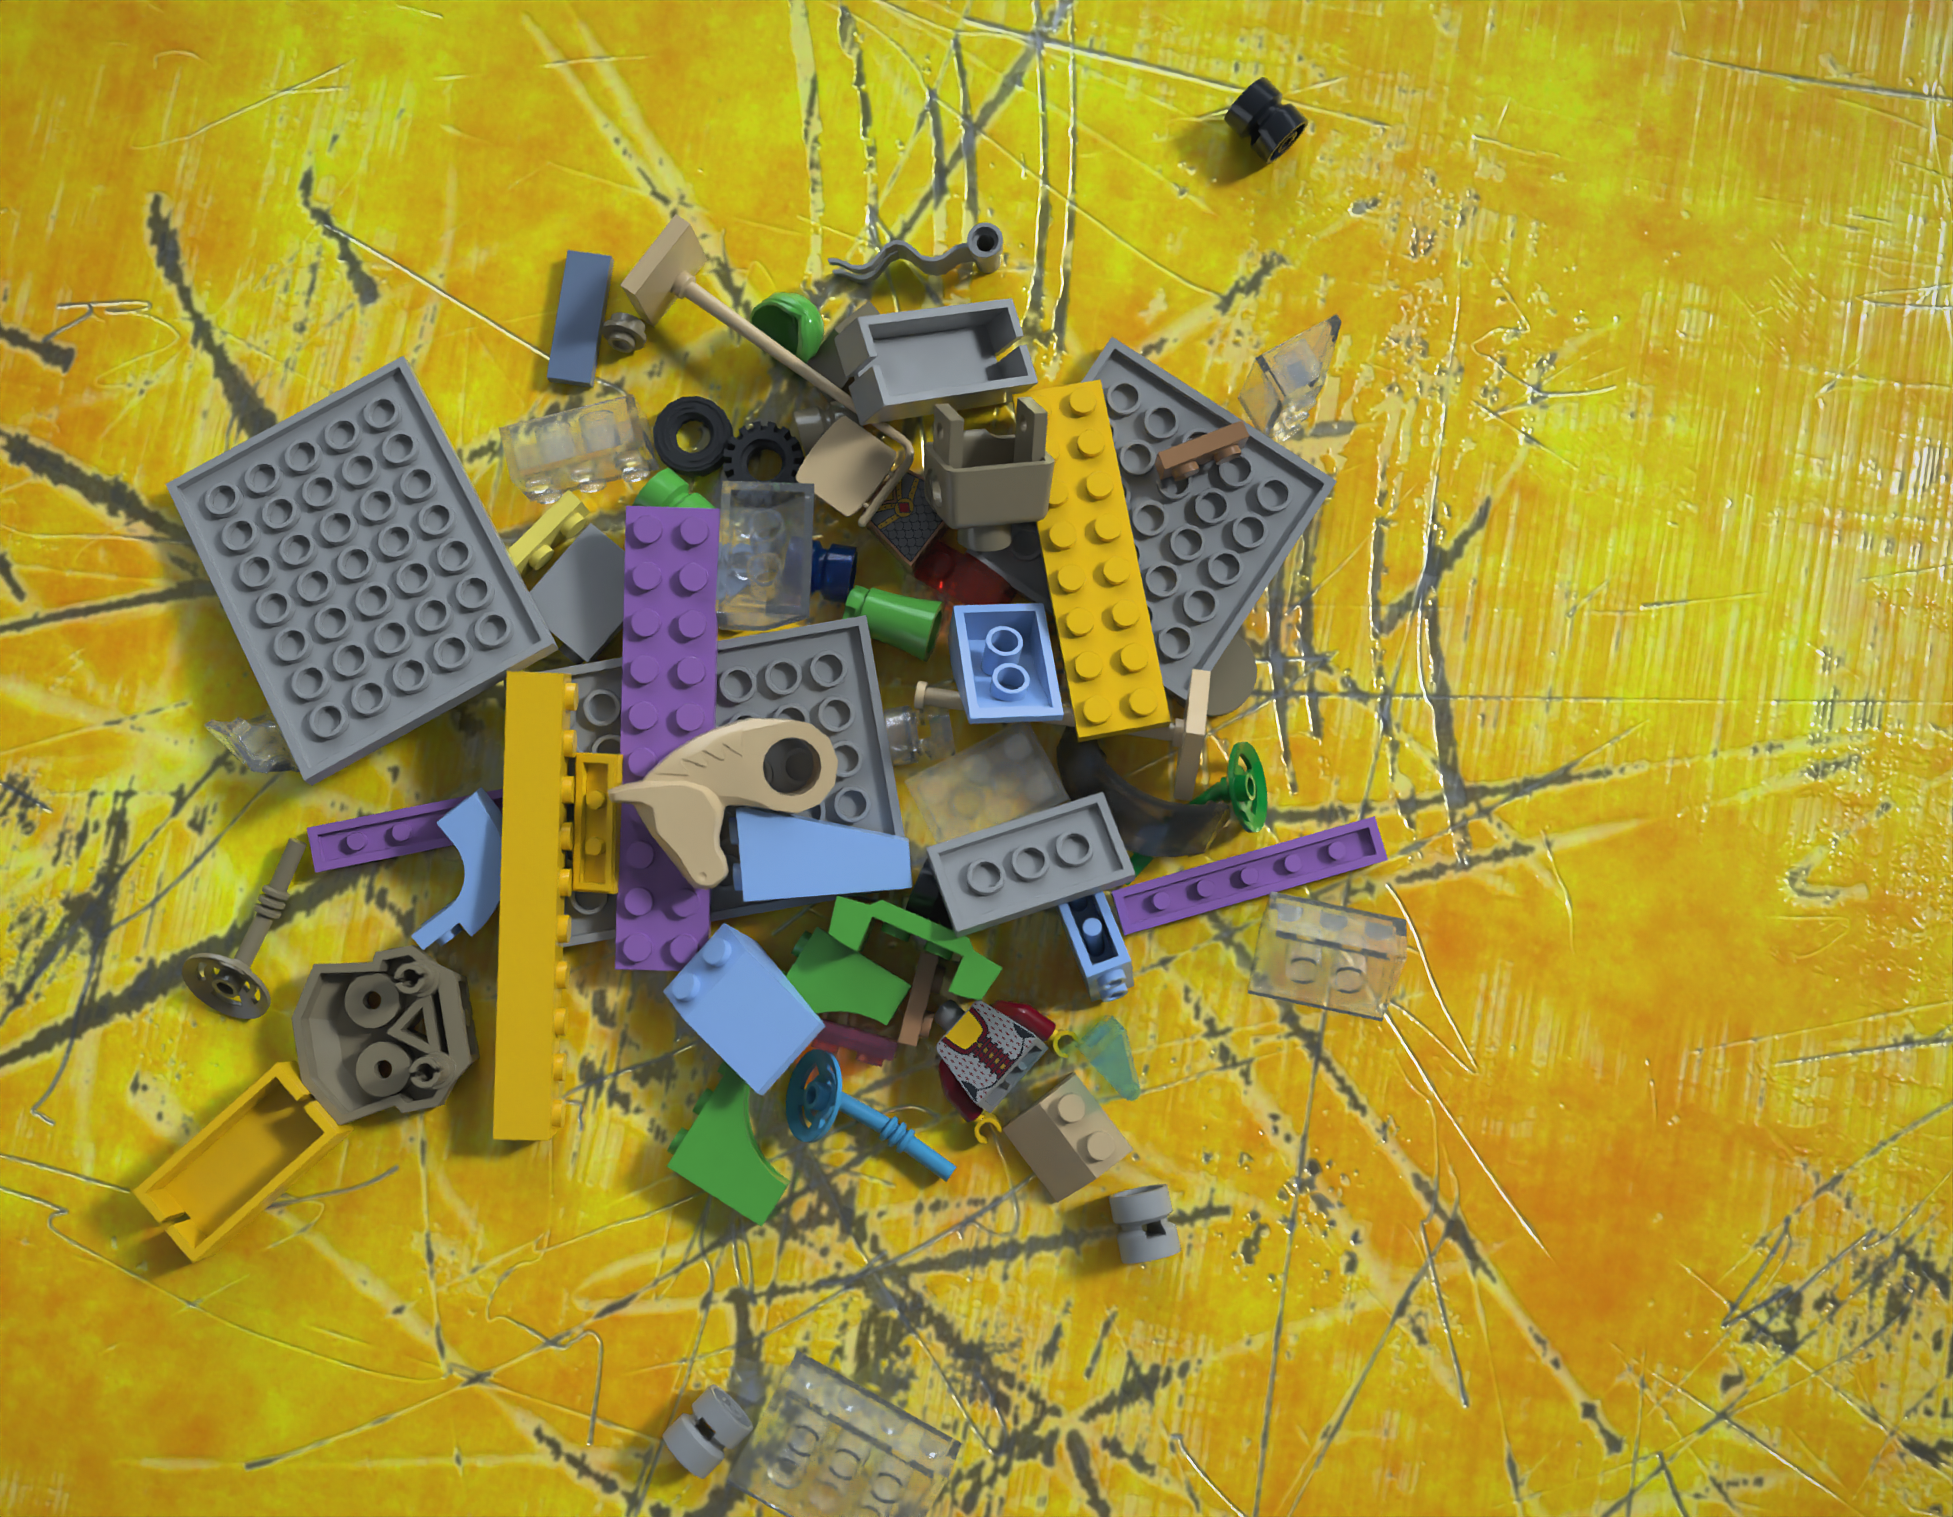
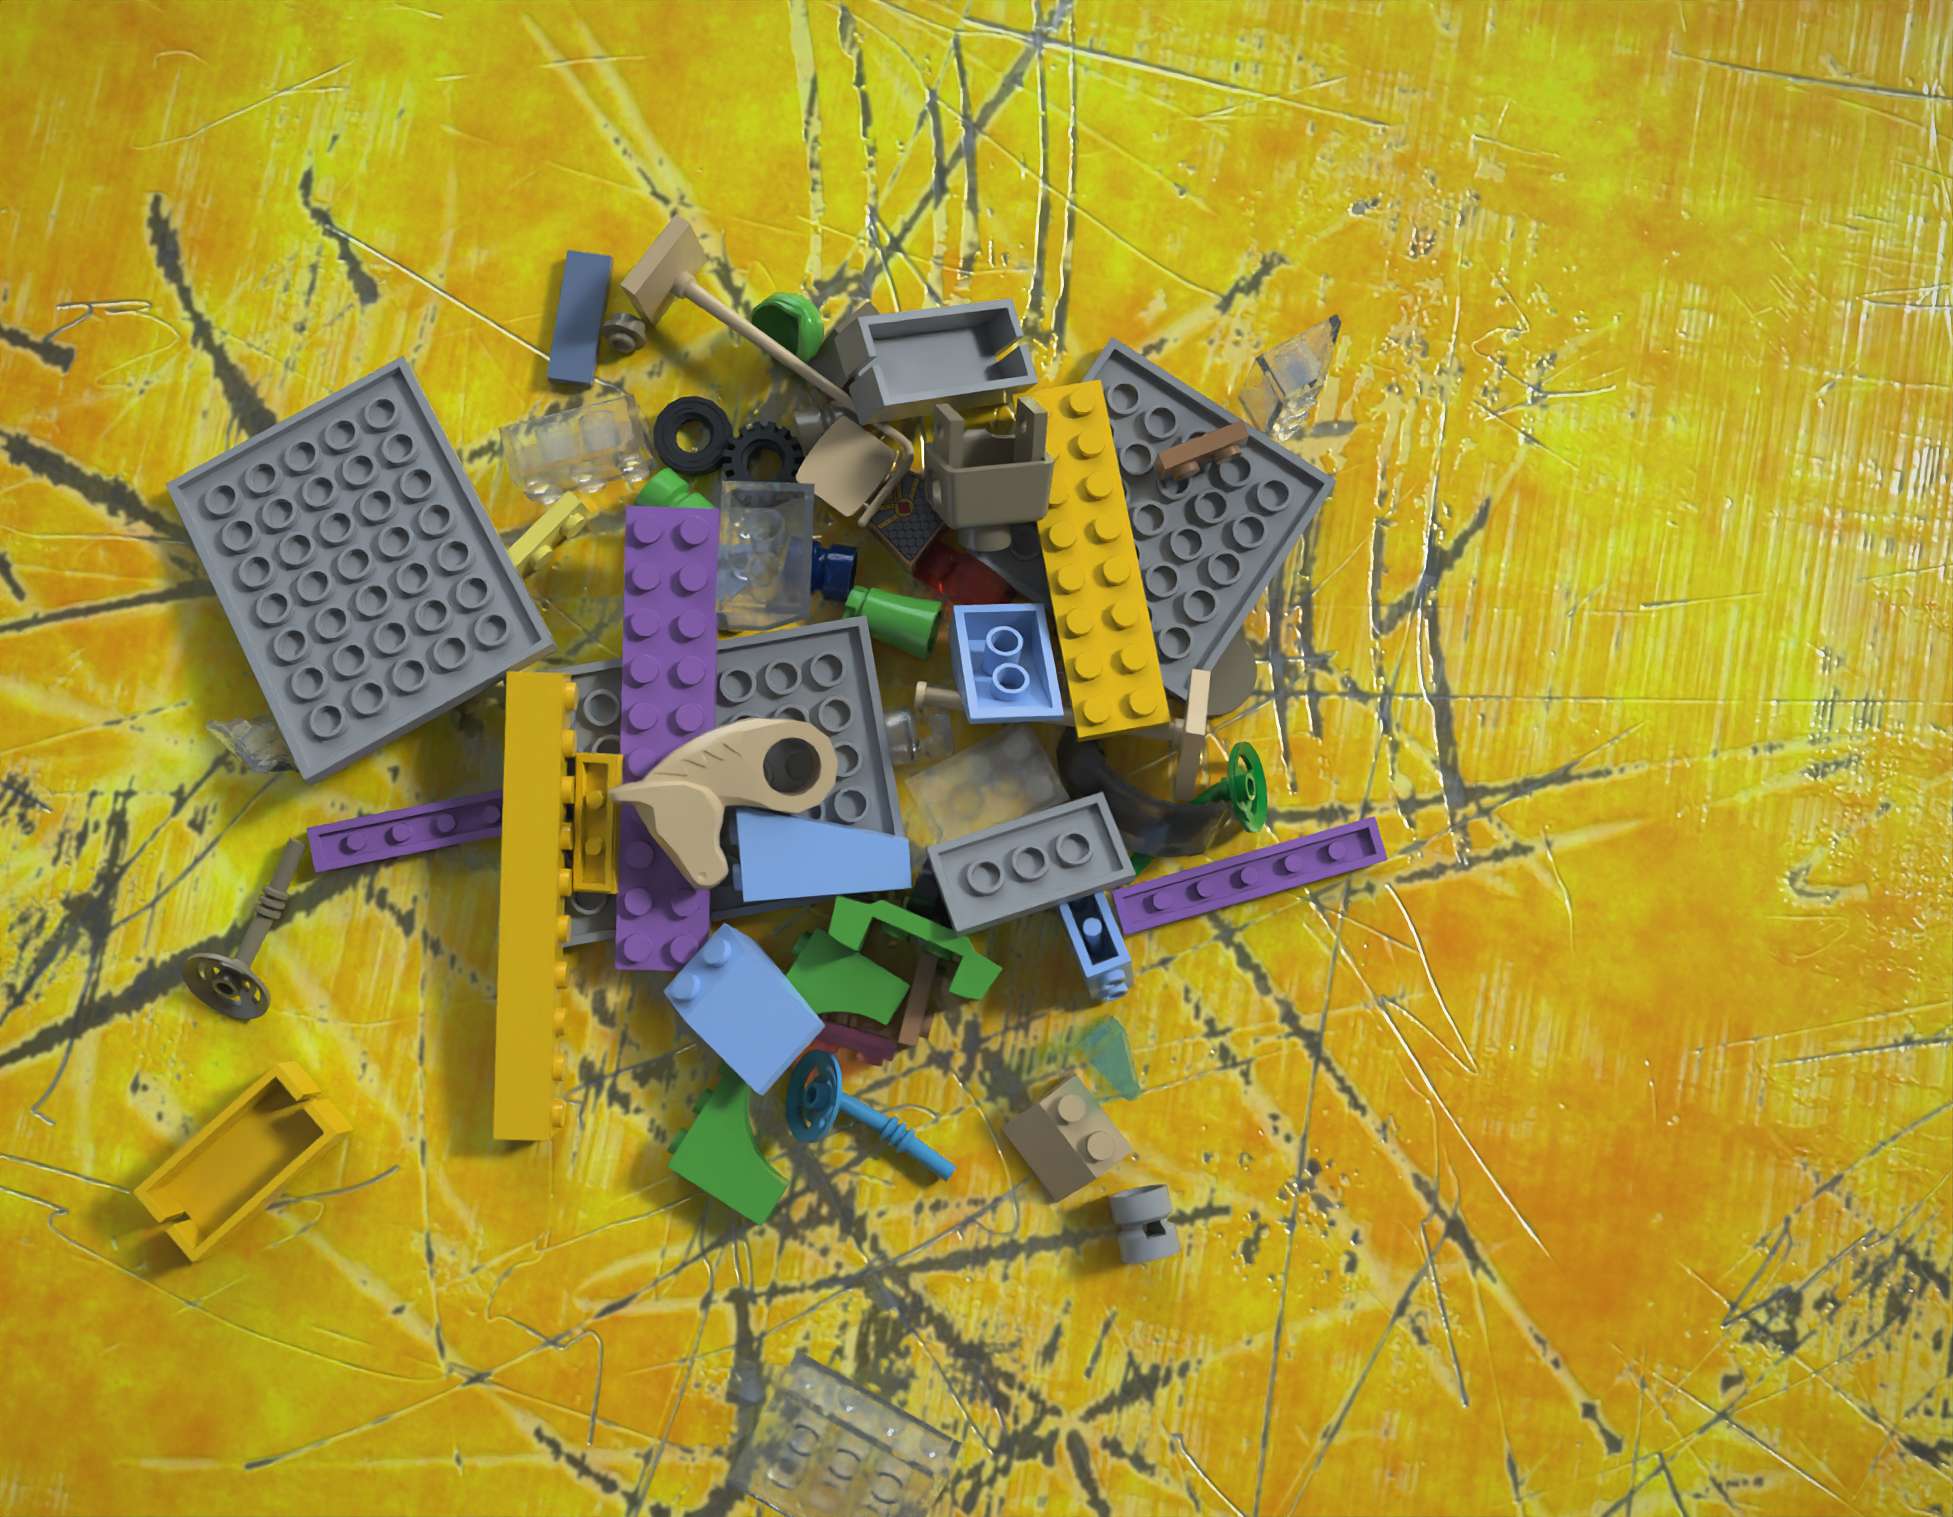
(346, 1040): dark tan brick -> none
(477, 834): light blue arch -> none
(584, 595): light grey panel -> none
(696, 1443): light grey wheel -> none
(982, 246): light grey flag -> none
(990, 1053): torso -> none
(1266, 120): black wheel -> none
(1328, 956): clear slope -> none

